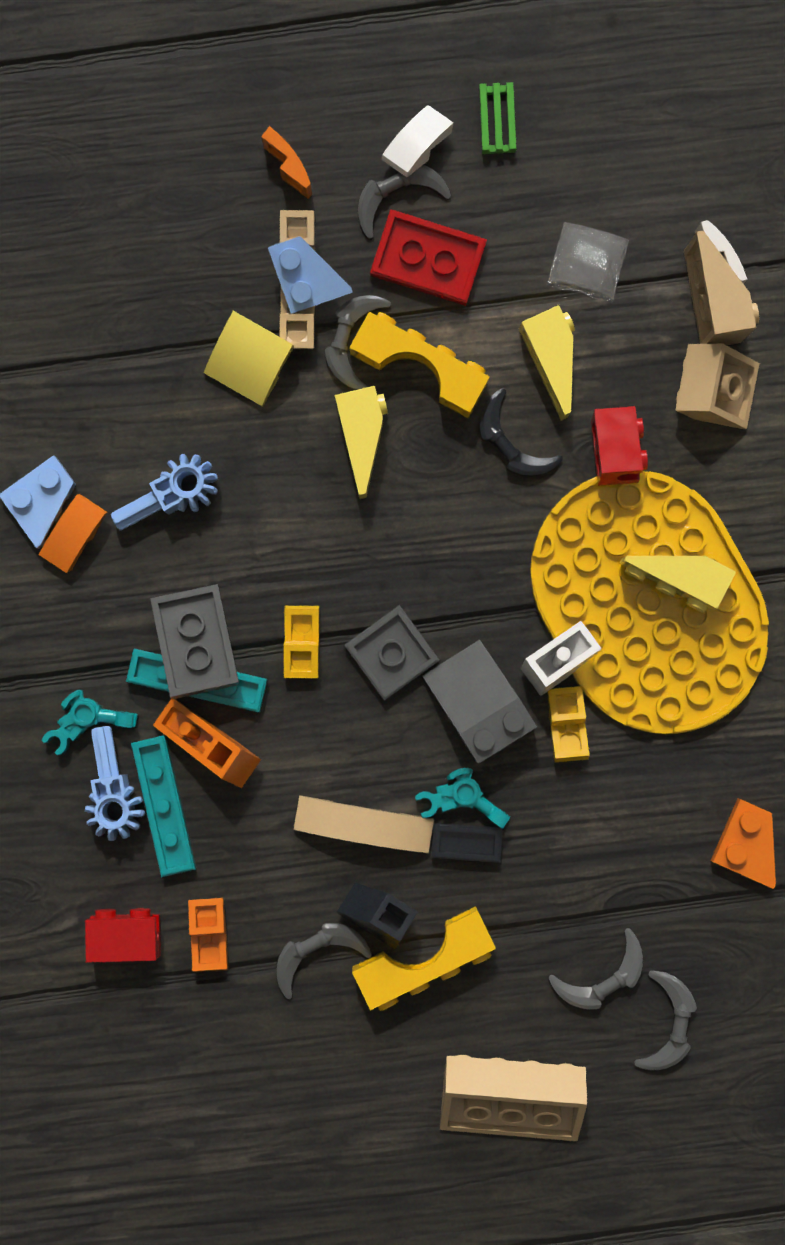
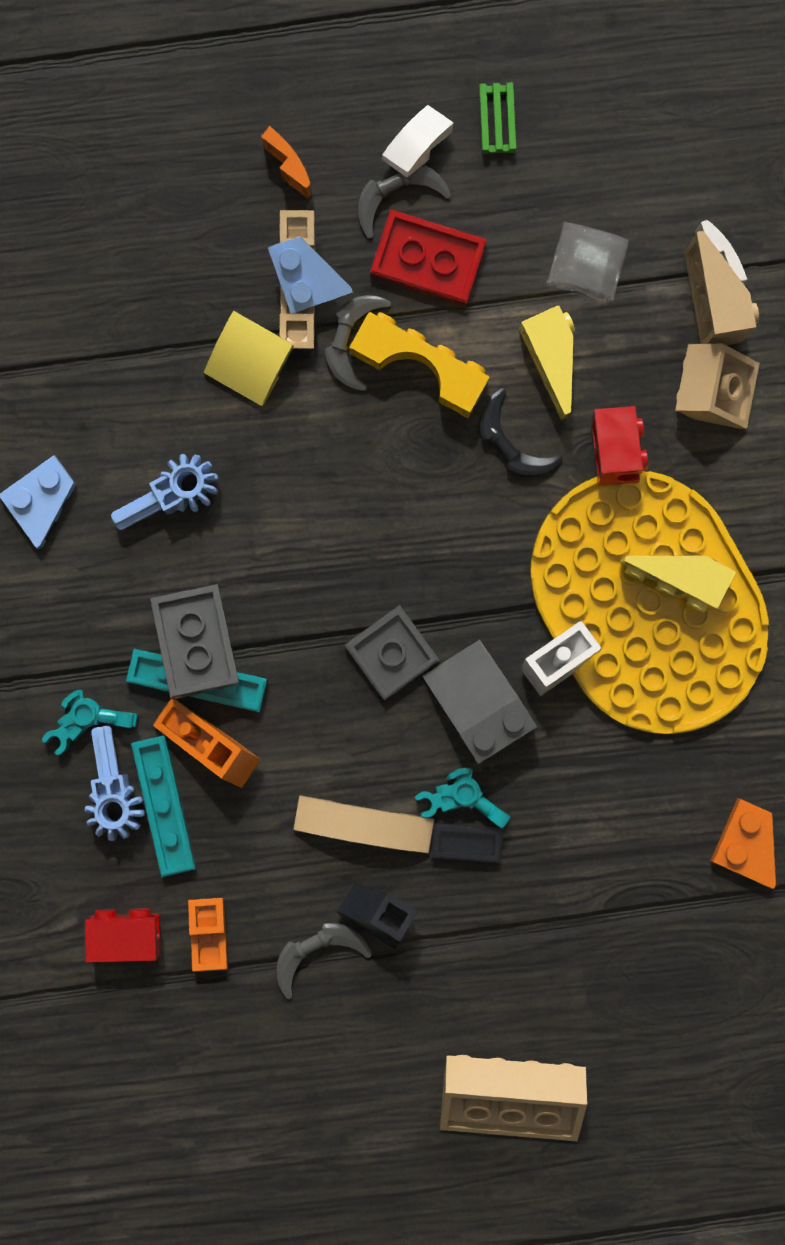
(72, 533): orange slope -> none
(301, 642): yellow slope -> none
(362, 427): light yellow slope -> none
(385, 979): yellow arch -> none
(568, 724): yellow slope -> none
(592, 996): dark grey piece -> none
(683, 1005): dark grey piece -> none

